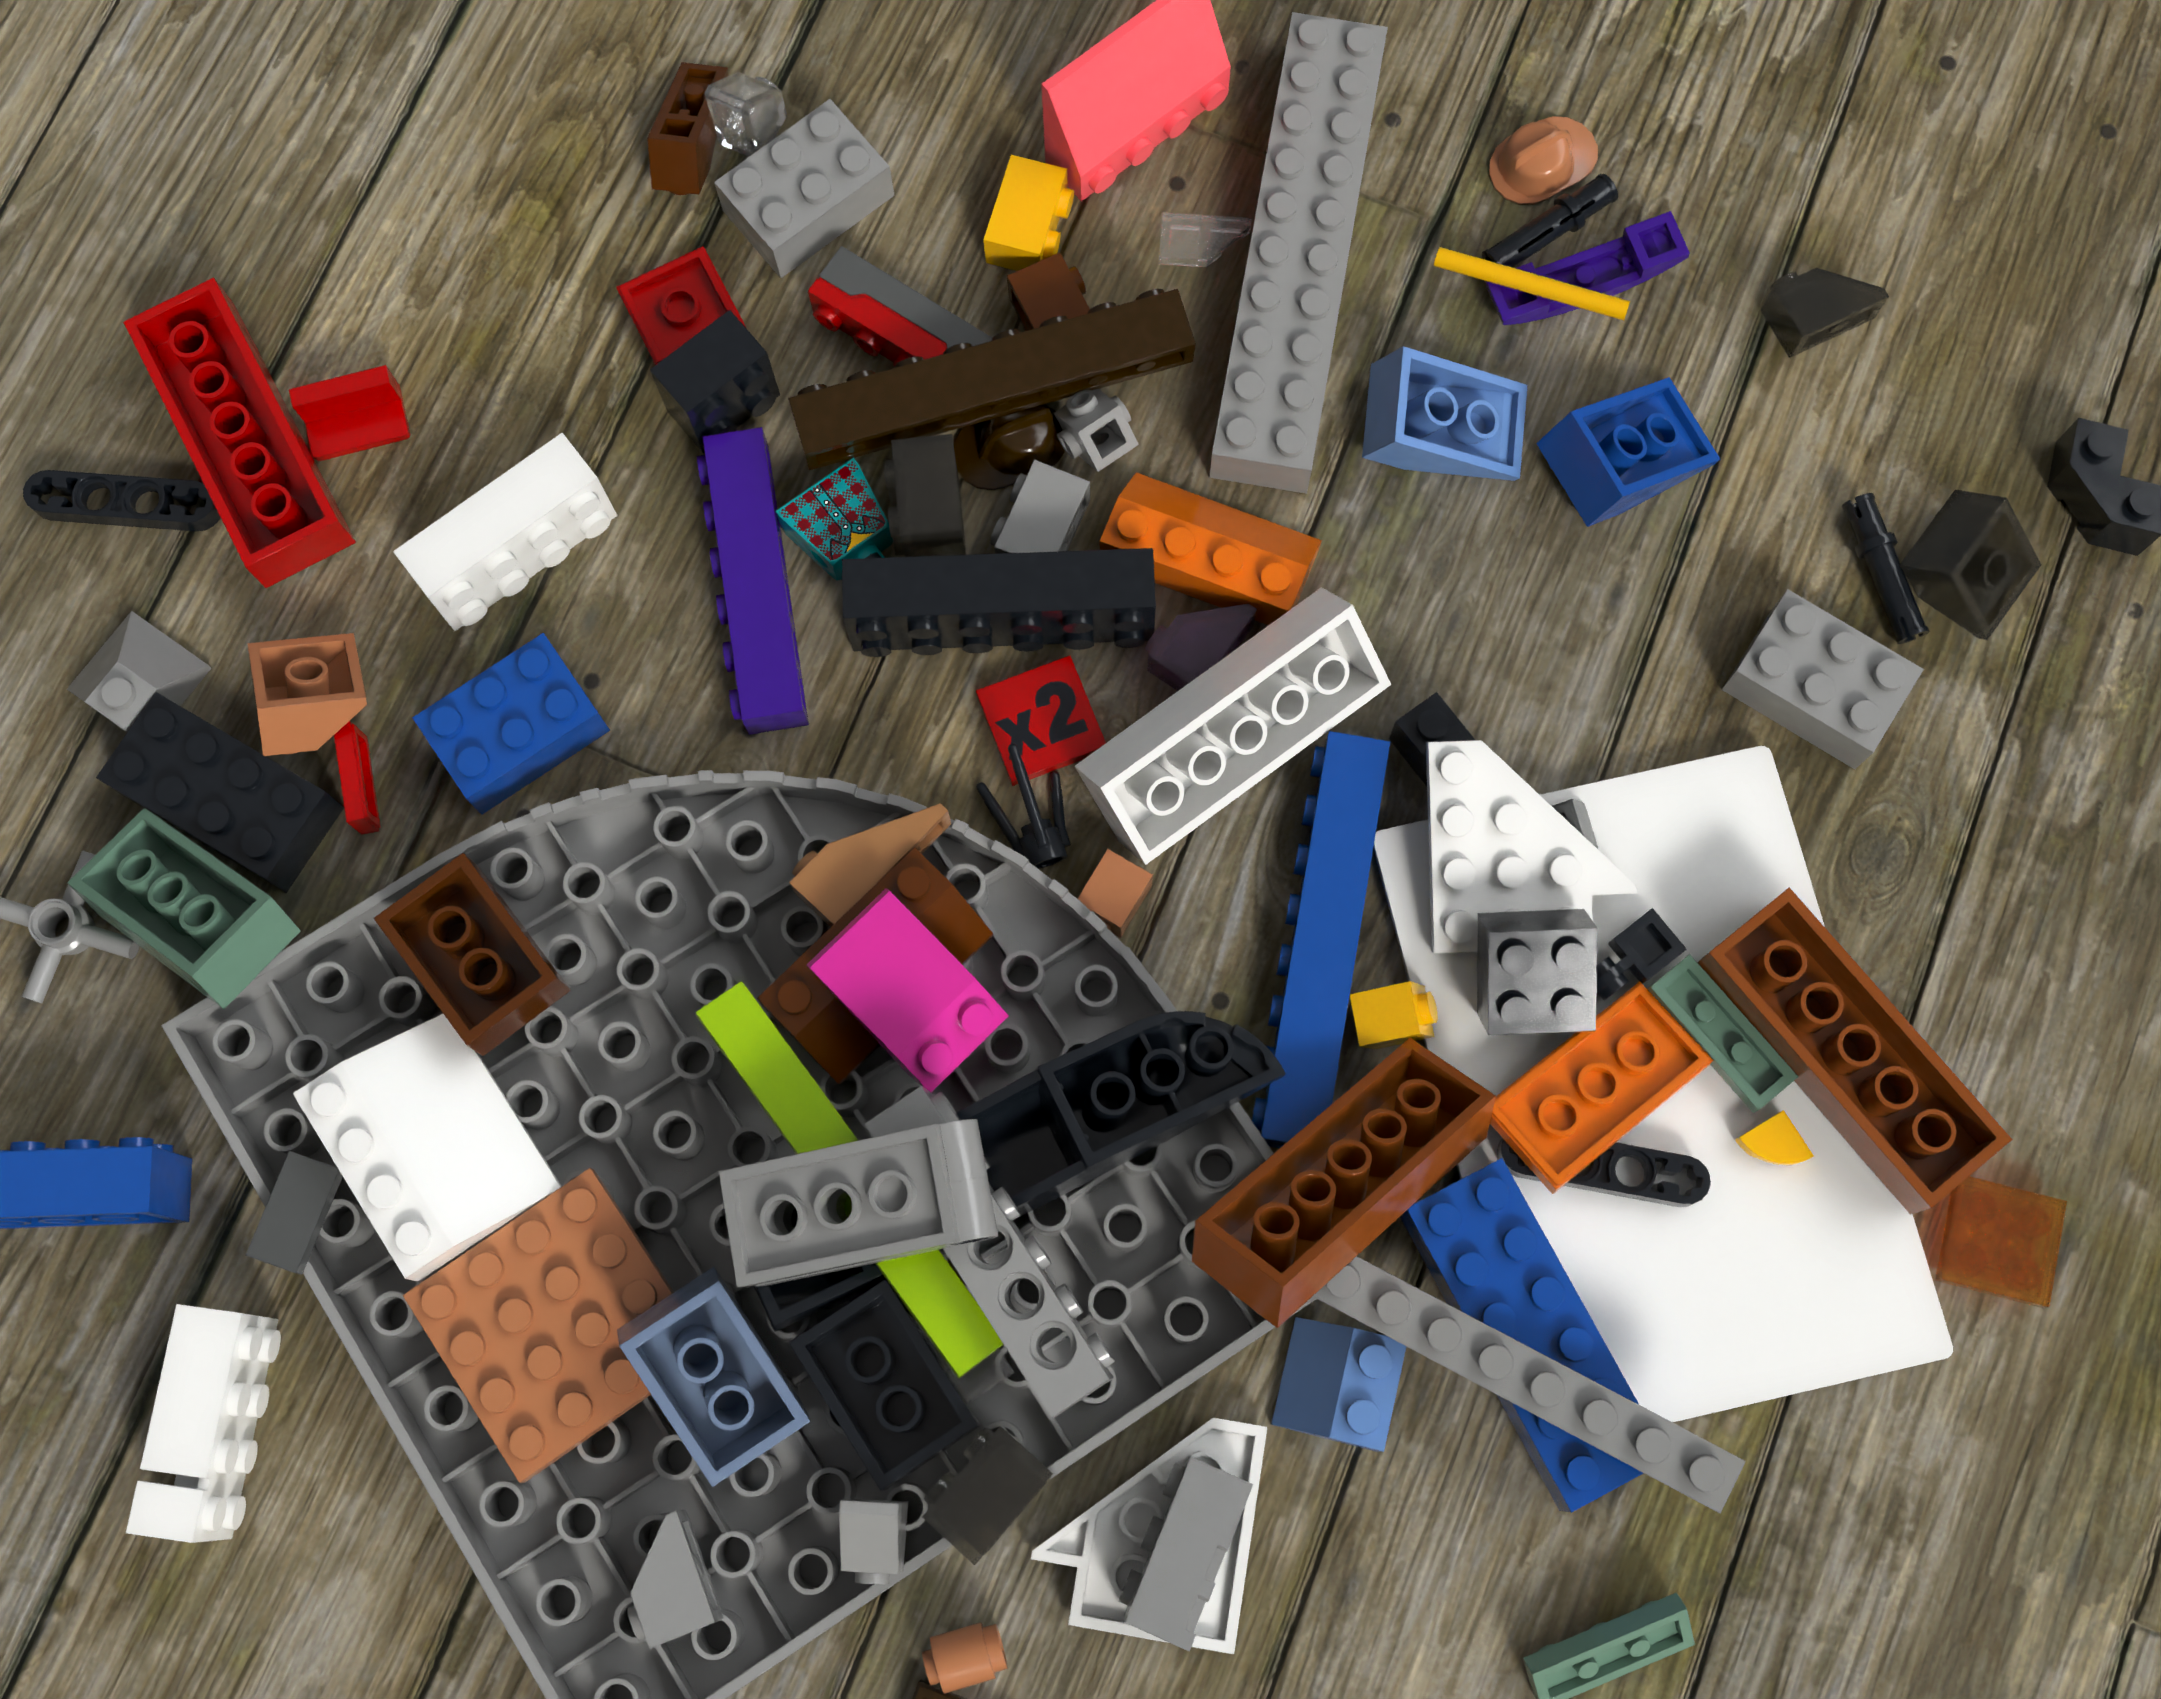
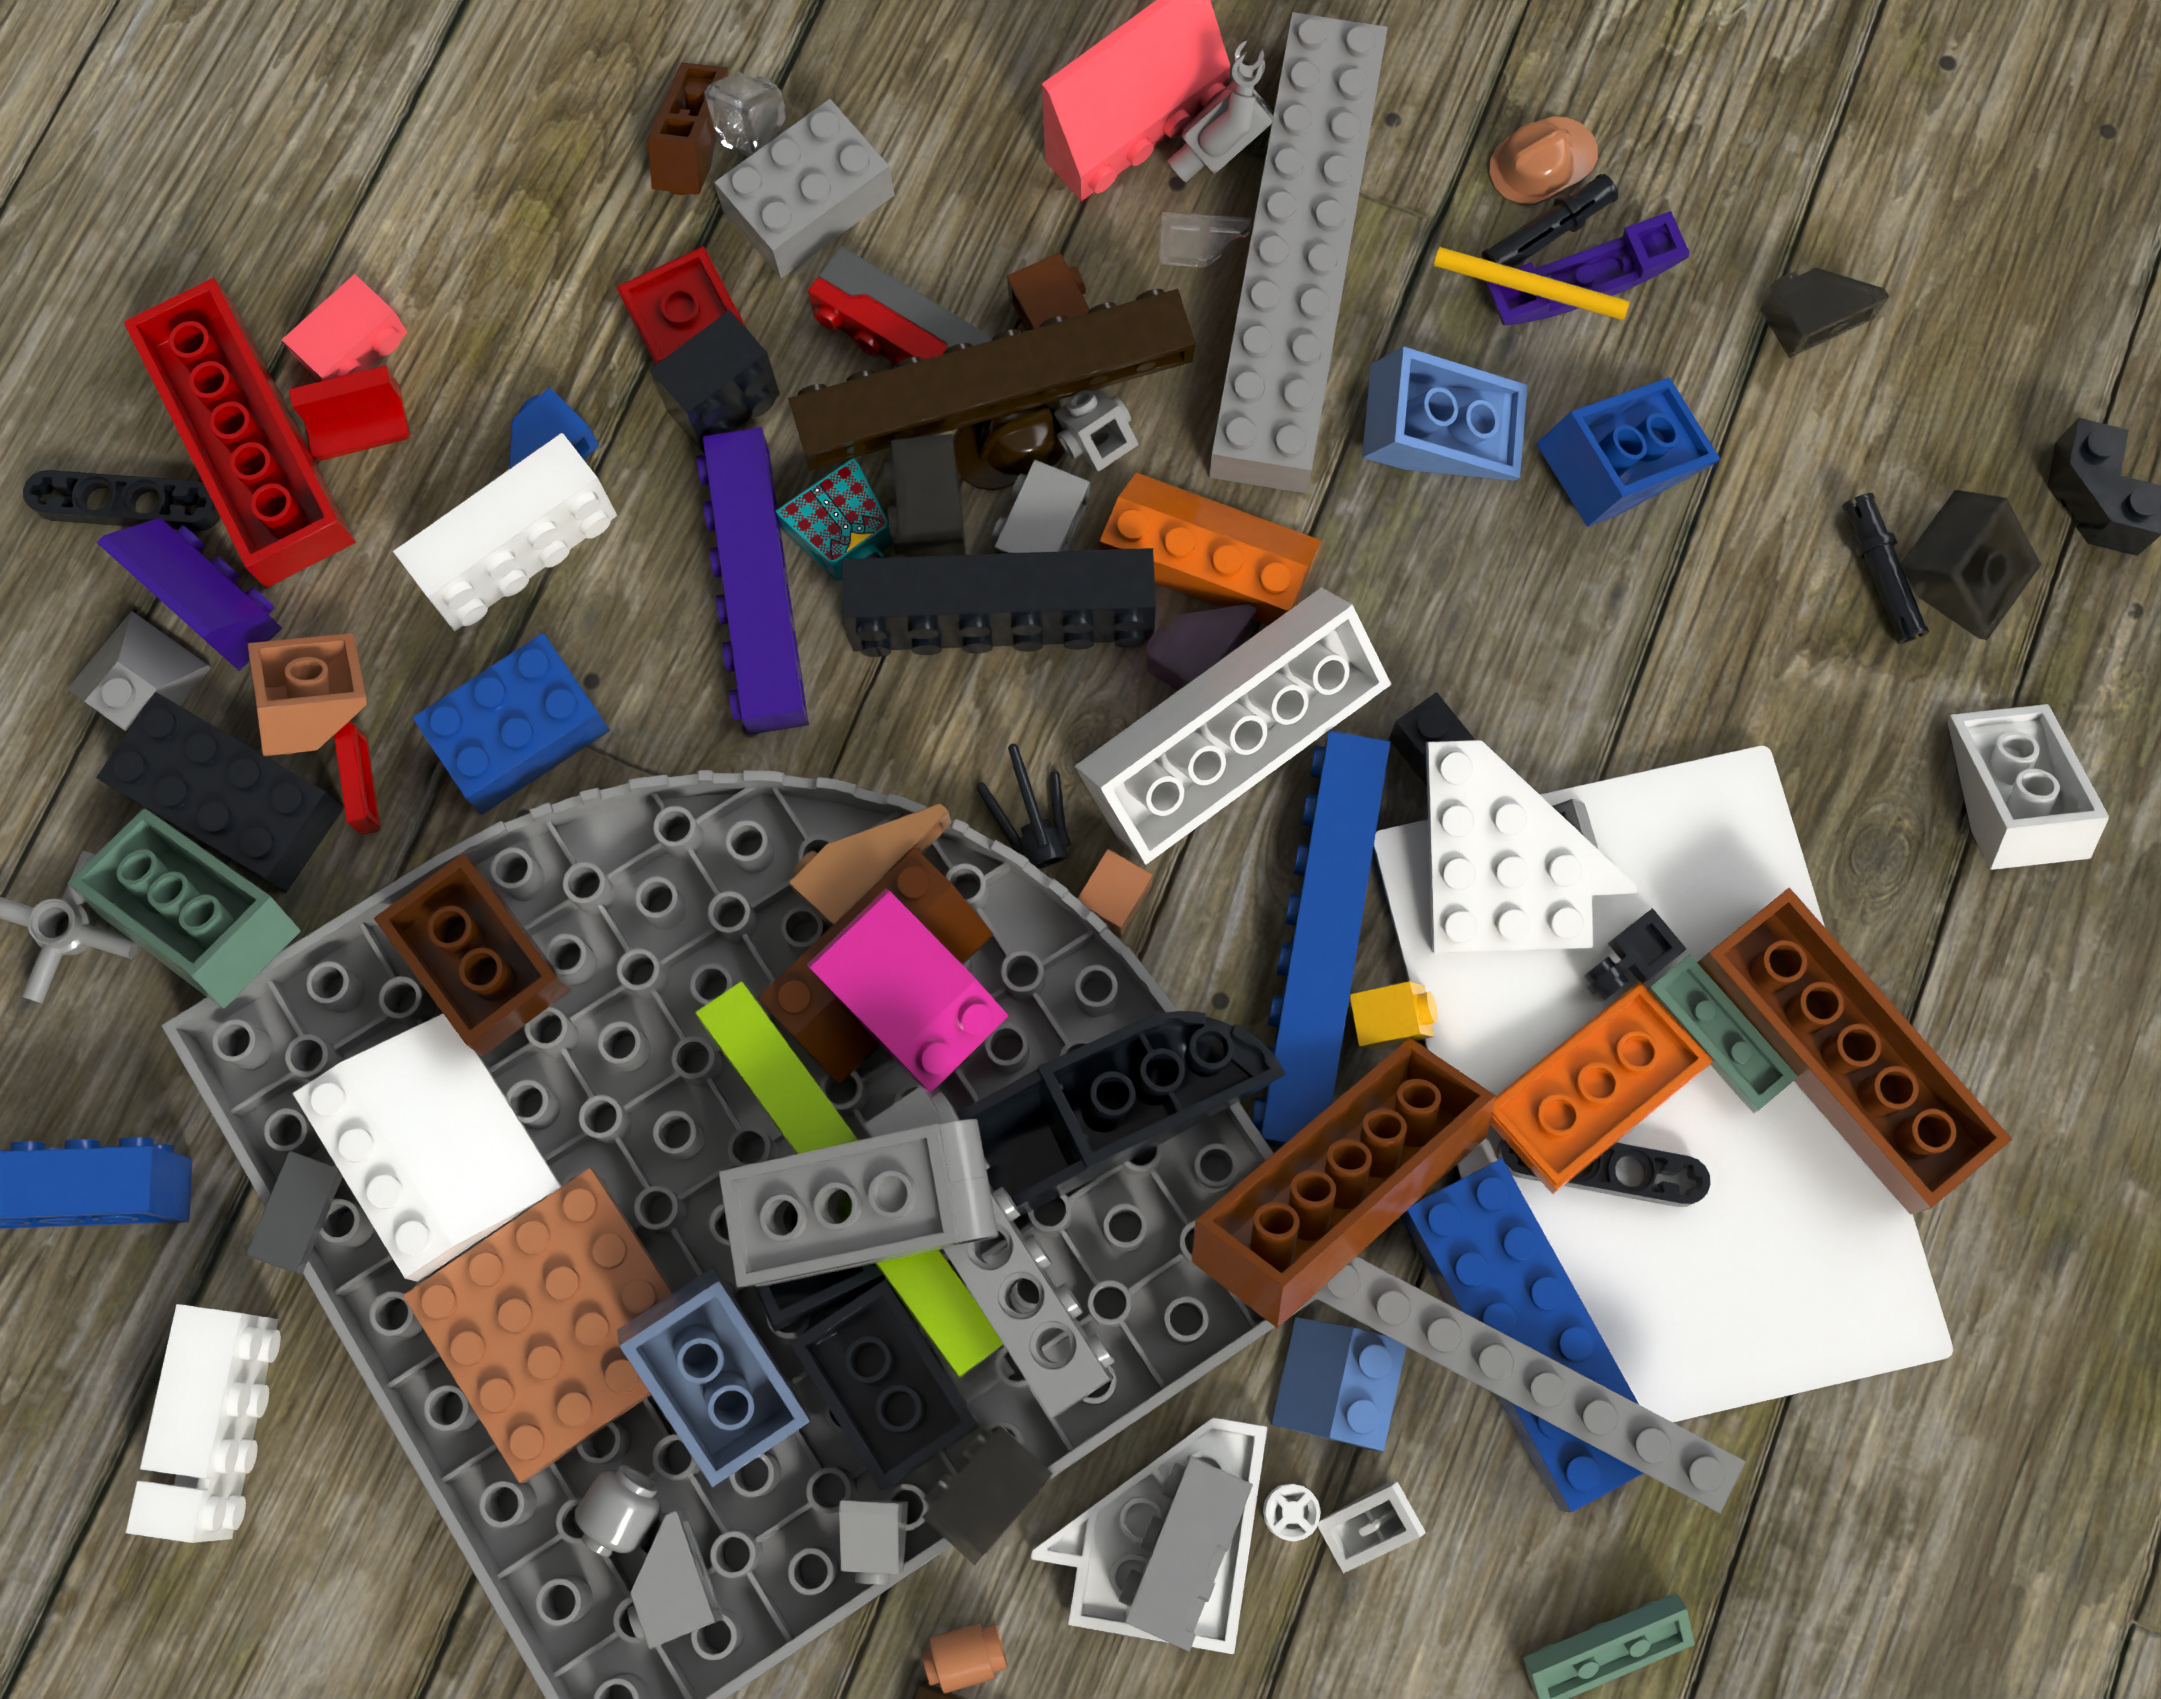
(193, 587): none -> dark purple slope
(346, 332): none -> coral brick
(542, 420): none -> blue slope
(618, 1511): none -> light grey head
(1027, 214): yellow brick -> none
(1042, 715): red tile -> none
(1226, 122): none -> light grey torso
(1298, 1518): none -> white wheel
(1370, 1526): none -> white slope
(1537, 971): brick -> none
(1775, 1142): yellow tile -> none
(1822, 679): light grey brick -> none
(2001, 1241): clear orange tile -> none
(2024, 788): none -> white slope

